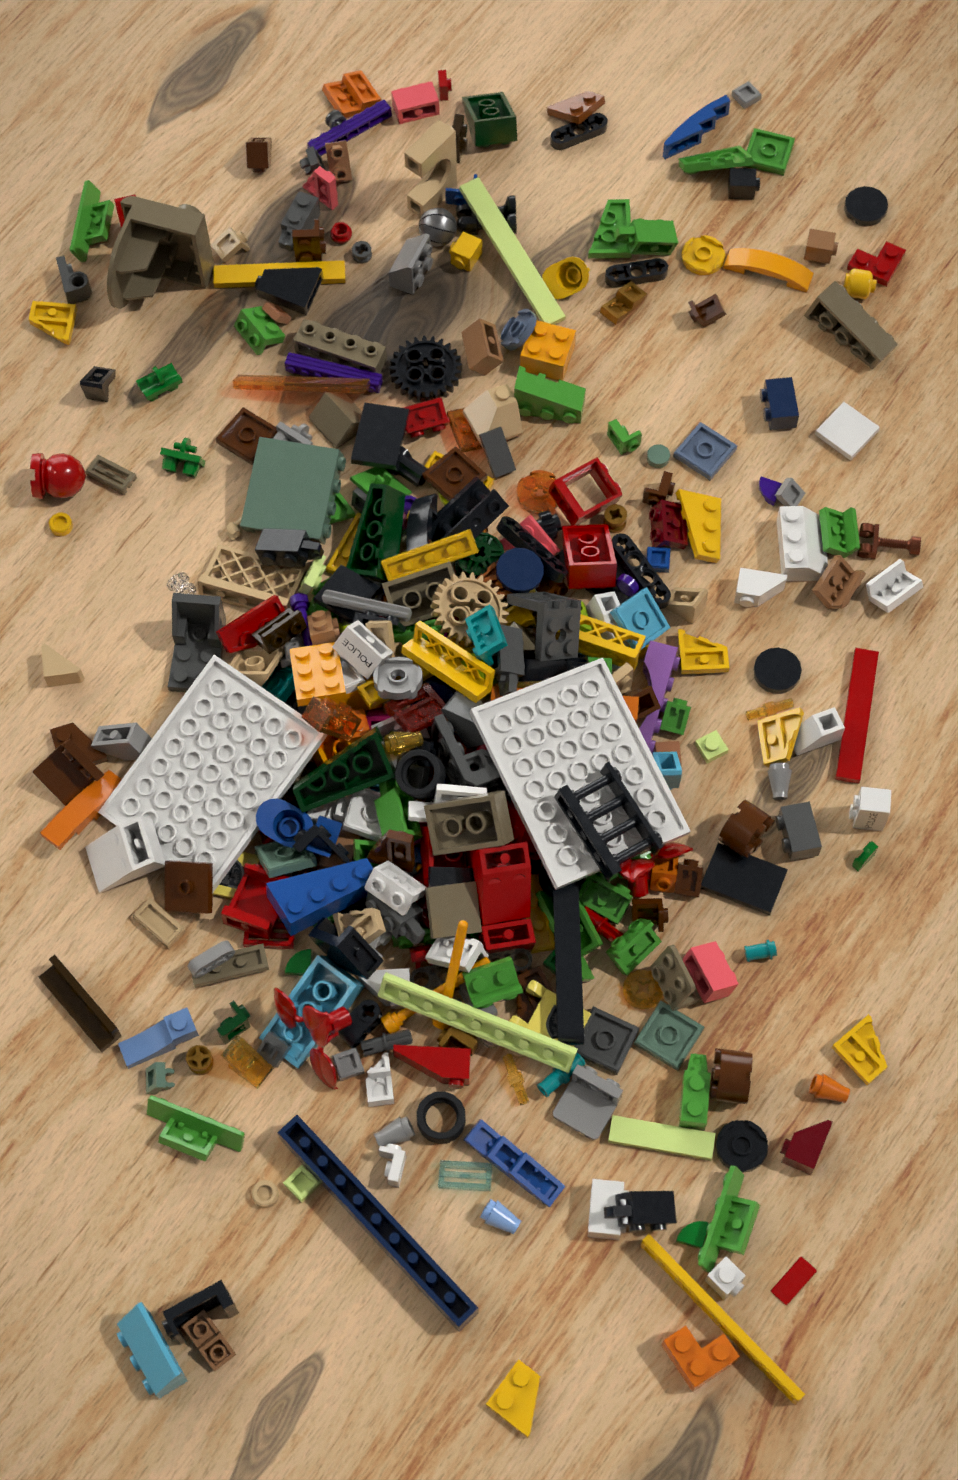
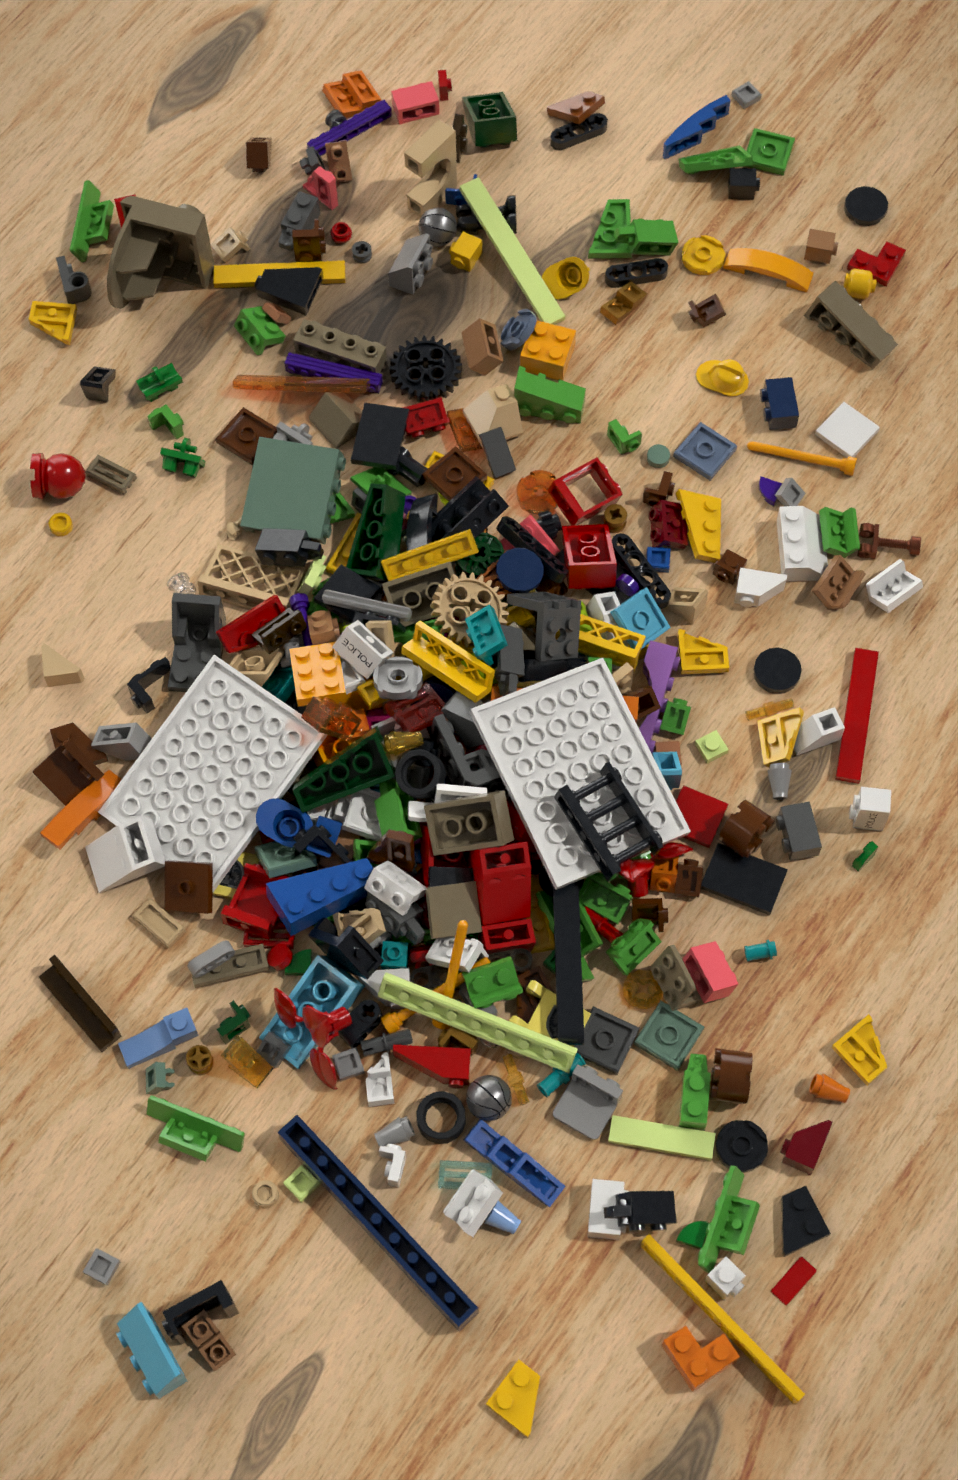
(101, 1266): none -> light grey plate
(141, 681): none -> black bracket
(165, 416): none -> bright green bracket
(279, 957): none -> red tile
(395, 955): none -> teal brick
(473, 1202): none -> white bracket
(489, 1097): none -> flat silver piece
(701, 814): none -> red tile
(723, 377): none -> yellow piece
(729, 566): none -> reddish brown bracket
(801, 1221): none -> black wing
(845, 465): none -> light orange piece

